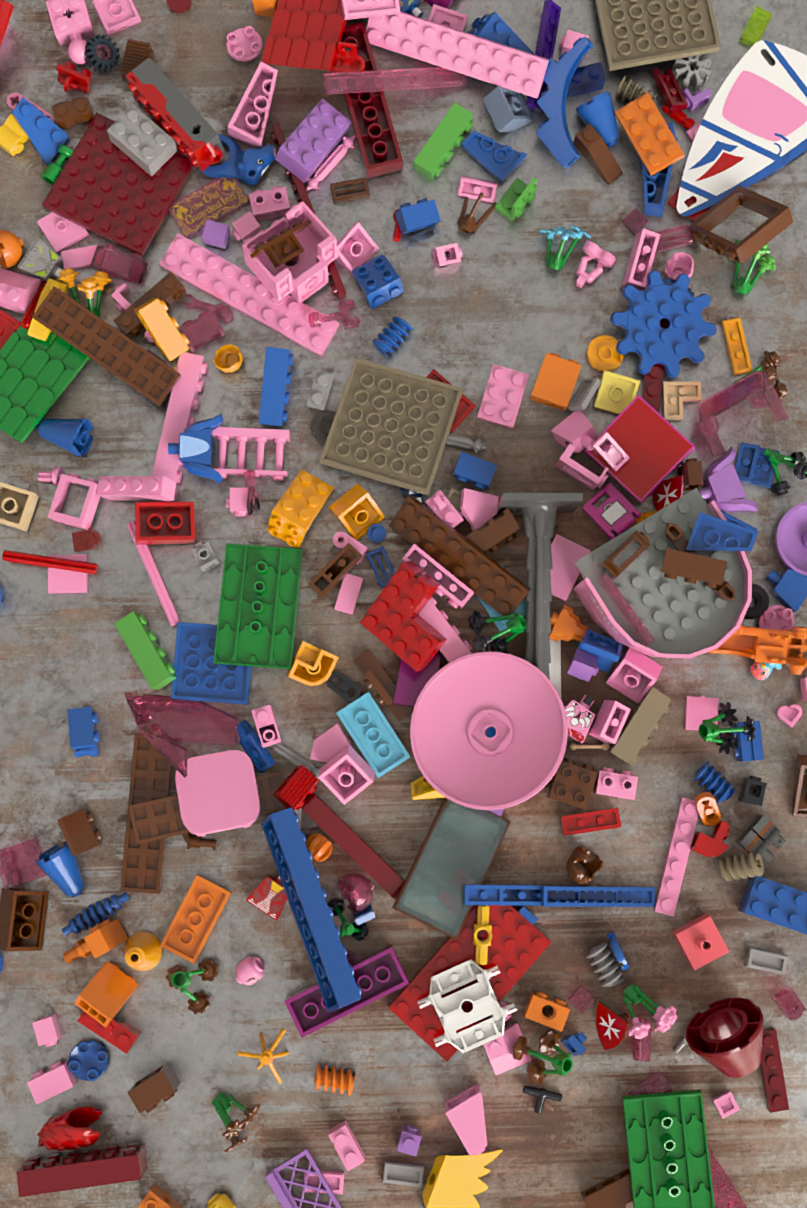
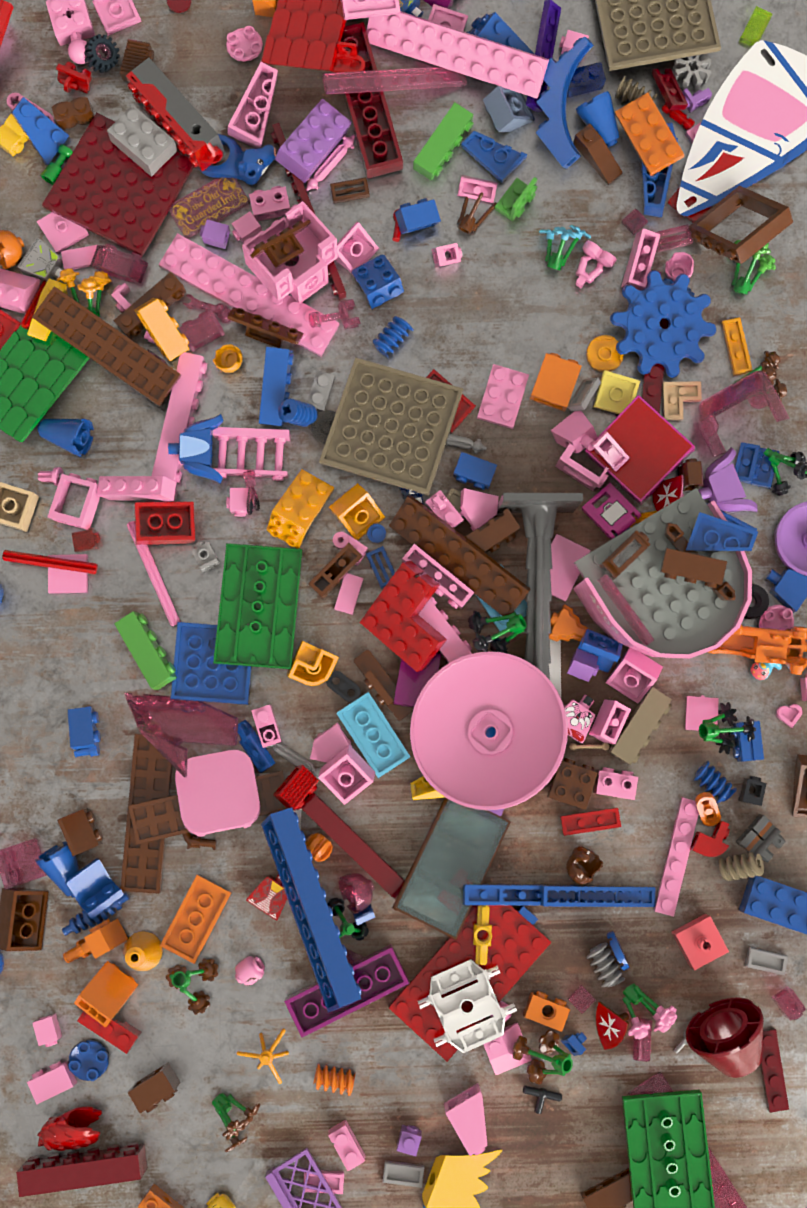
(93, 888): none -> blue bracket
(263, 329): none -> reddish brown bracket
(297, 412): none -> blue piece
(725, 1104): bright pink plate -> none

